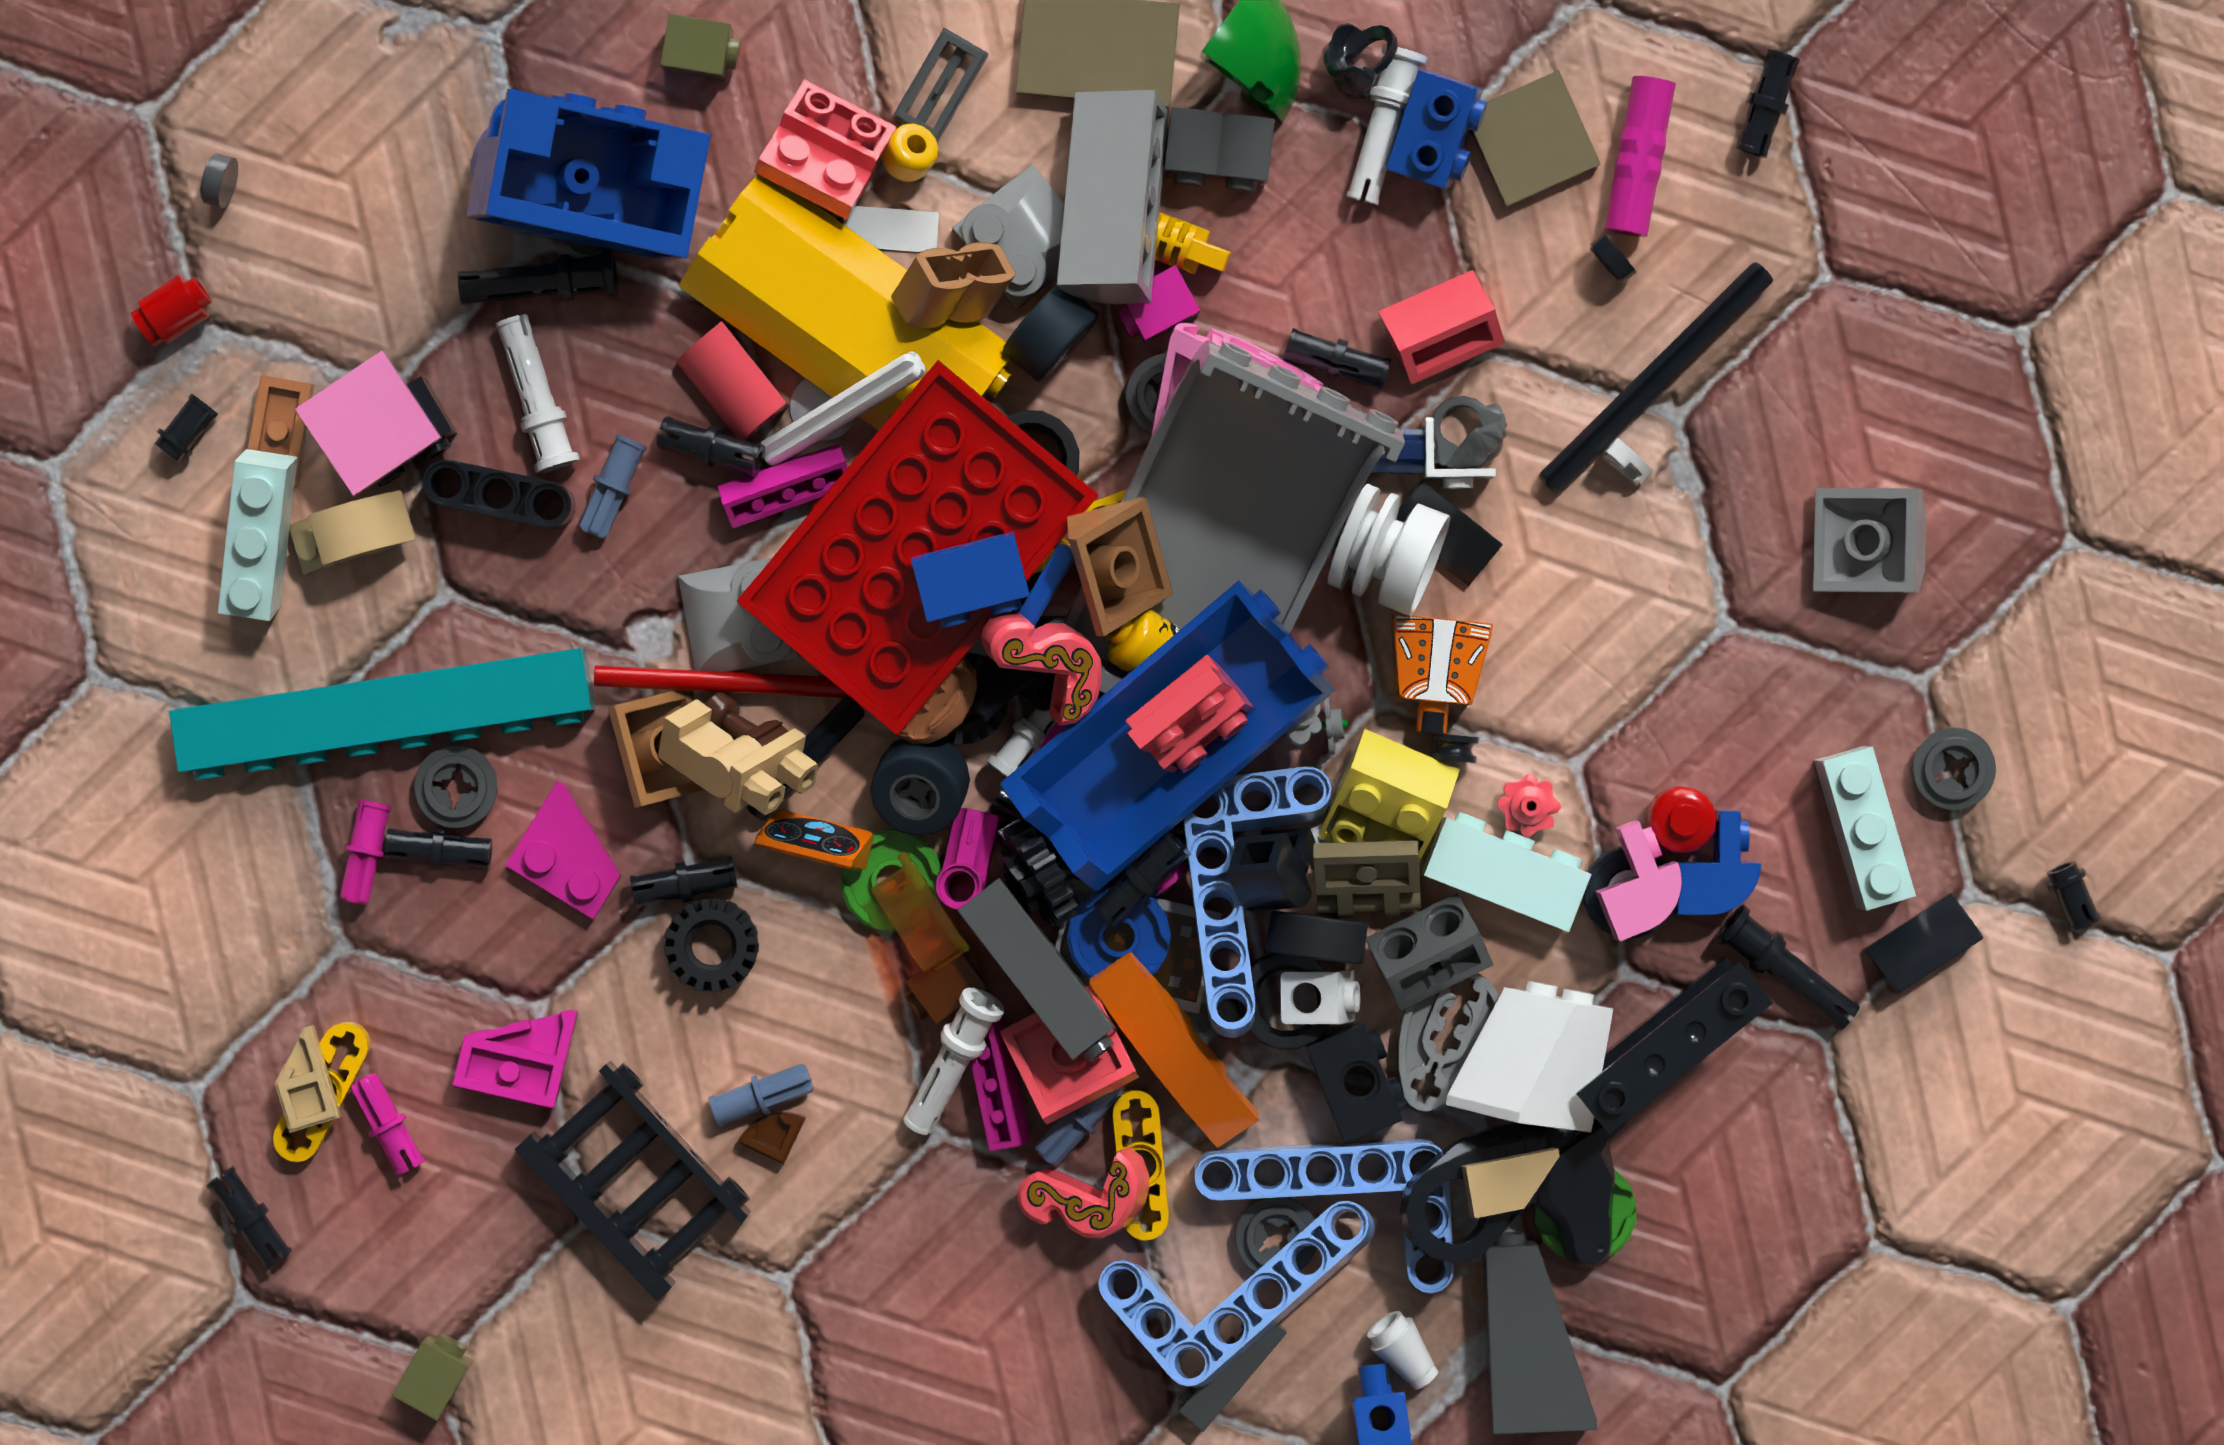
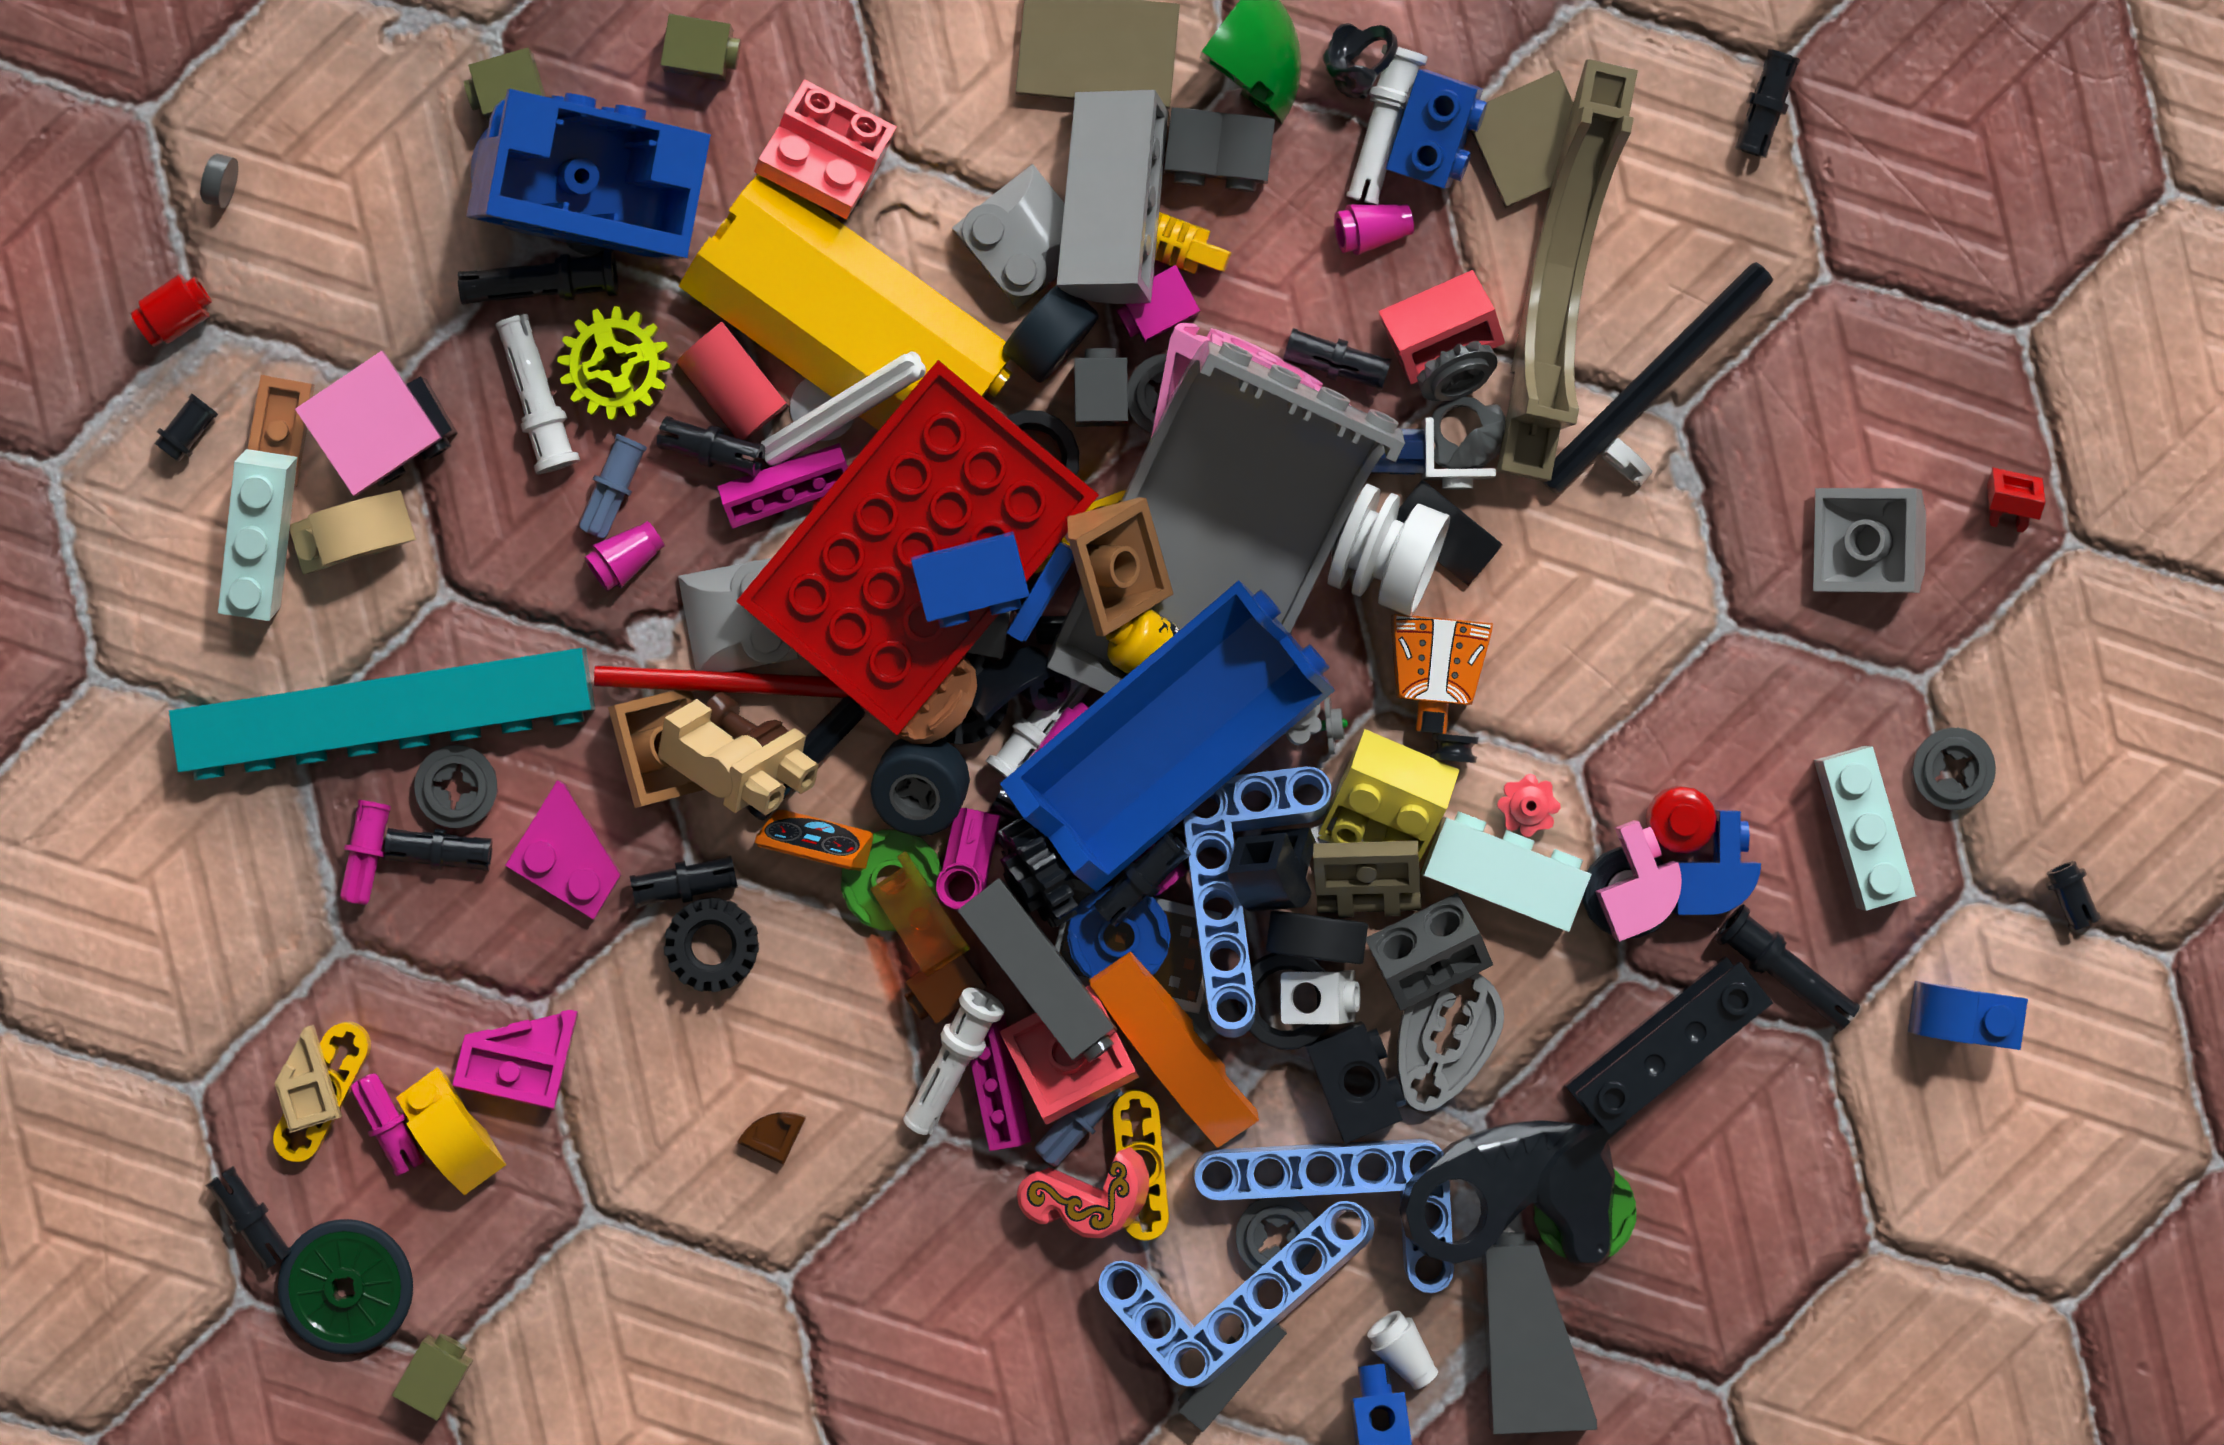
(310, 1287): none -> dark green wheel
(449, 1132): none -> yellow brick
(475, 486): black beam -> none
(497, 74): none -> olive brick
(583, 1191): black fence -> none
(607, 341): none -> neon yellow gear
(623, 555): none -> dark pink cone
(761, 1094): sand blue axle -> none
(895, 228): white sticker -> none
(910, 152): yellow piece -> none
(953, 285): medium nougat brick -> none
(963, 46): dark grey tile -> none
(1049, 649): coral animal -> none
(1101, 389): none -> dark grey brick
(1190, 716): coral brick -> none
(1371, 226): none -> dark pink cone
(1457, 372): none -> dark grey gear
(1506, 1182): tan tile -> none
(1535, 1058): white slope -> none
(1544, 353): none -> dark tan slope
(1612, 259): black tile -> none
(1640, 156): dark pink axle -> none
(1923, 943): black slope -> none
(1967, 1015): none -> blue brick
(2015, 495): none -> red tile

